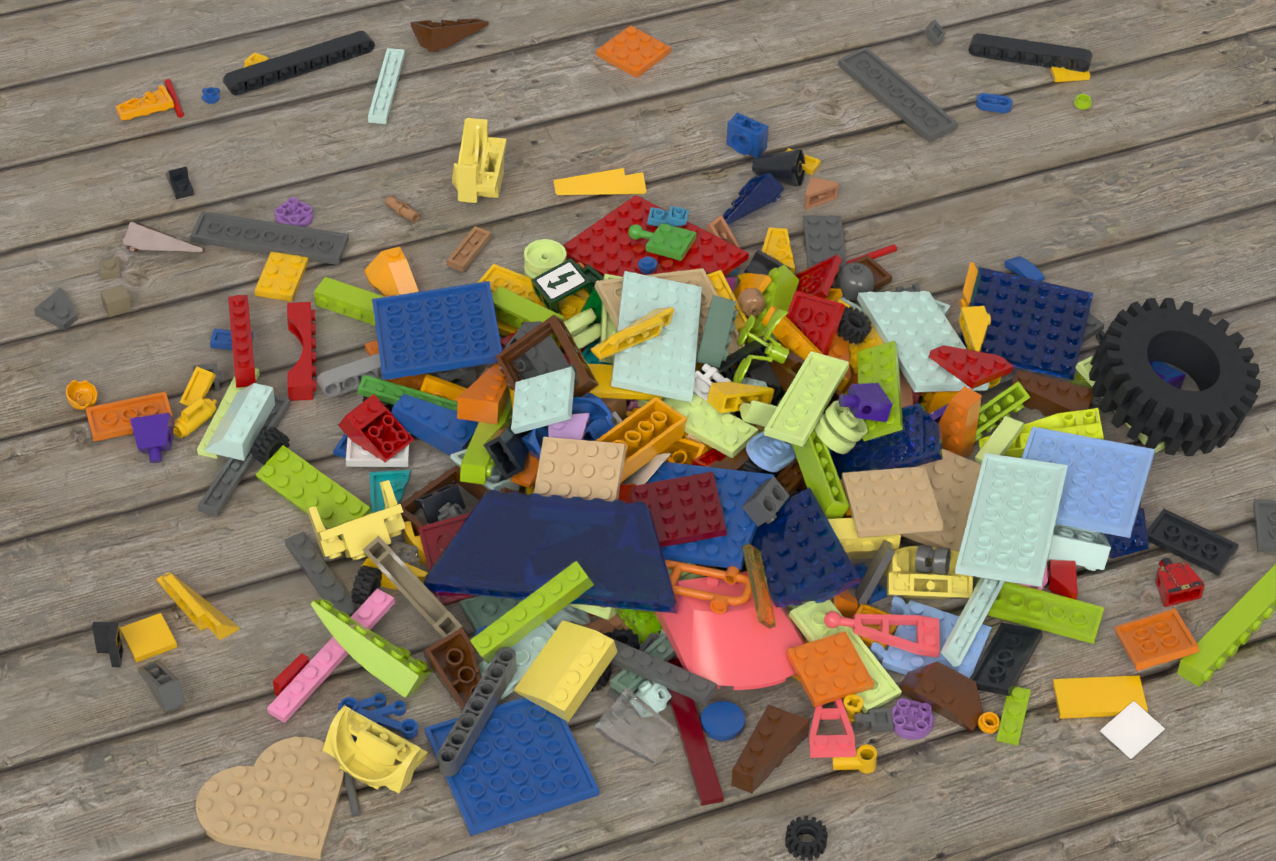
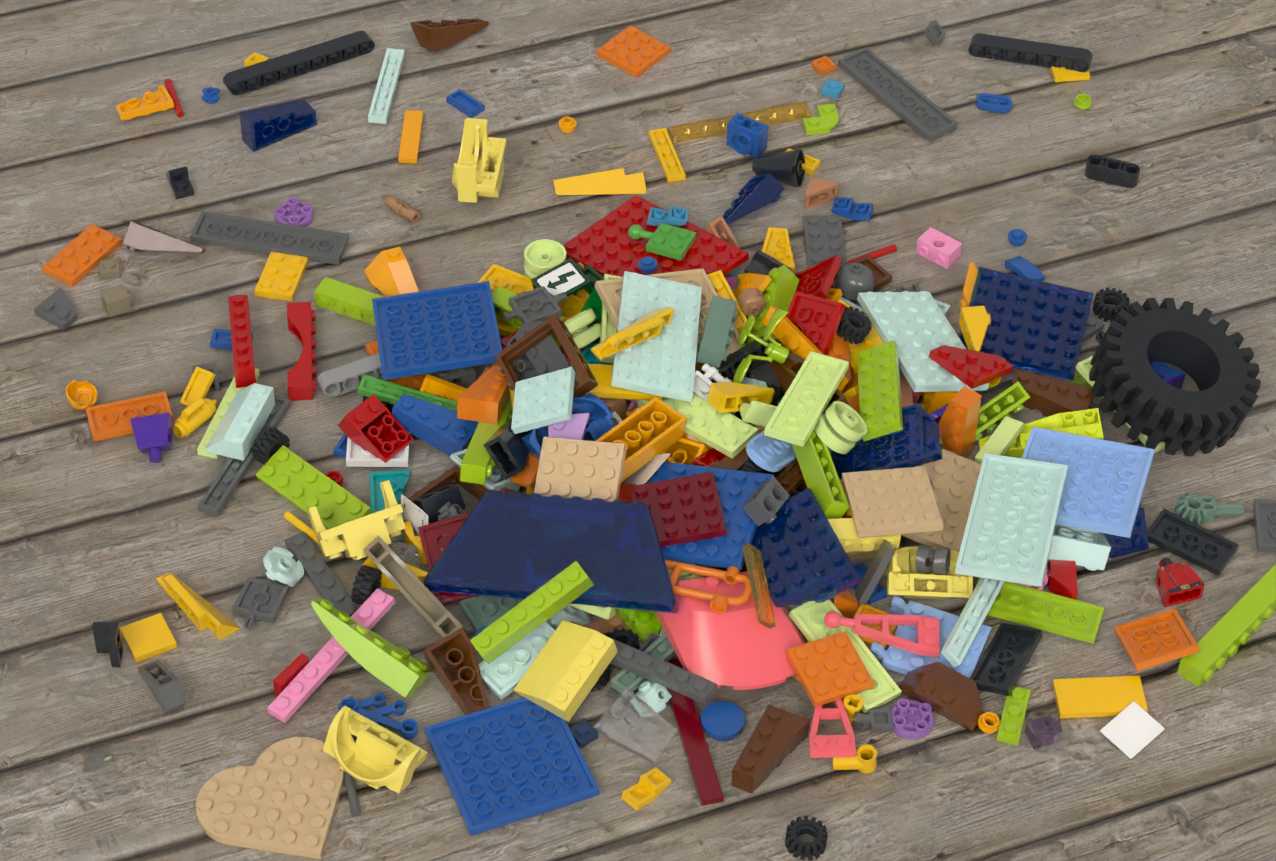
(82, 255): none -> orange plate
(260, 600): none -> dark grey plate
(276, 122): none -> clear blue wedge
(282, 566): none -> light aqua plate
(300, 525): none -> yellow bar
(336, 477): none -> red plate
(410, 136): none -> light orange tile
(413, 514): none -> white sticker
(465, 103): none -> blue tile
(469, 249): medium nougat plate -> none
(477, 711): dark grey beam -> none
(535, 305): none -> dark grey plate
(567, 124): none -> light orange plate
(583, 733): none -> dark blue plate
(647, 789): none -> yellow slope
(666, 155): none -> yellow tile
(719, 125): none -> clear yellow tile
(823, 65): none -> orange tile
(826, 120): none -> lime plate
(832, 89): none -> dark azure plate
(848, 209): none -> blue slope
(867, 402): dark purple torso -> none
(938, 248): none -> bright pink brick
(1017, 237): none -> blue plate
(1042, 731): none -> clear purple brick
(1112, 171): none -> black beam
(1113, 297): none -> black tyre
(1203, 508): none -> sand green gear

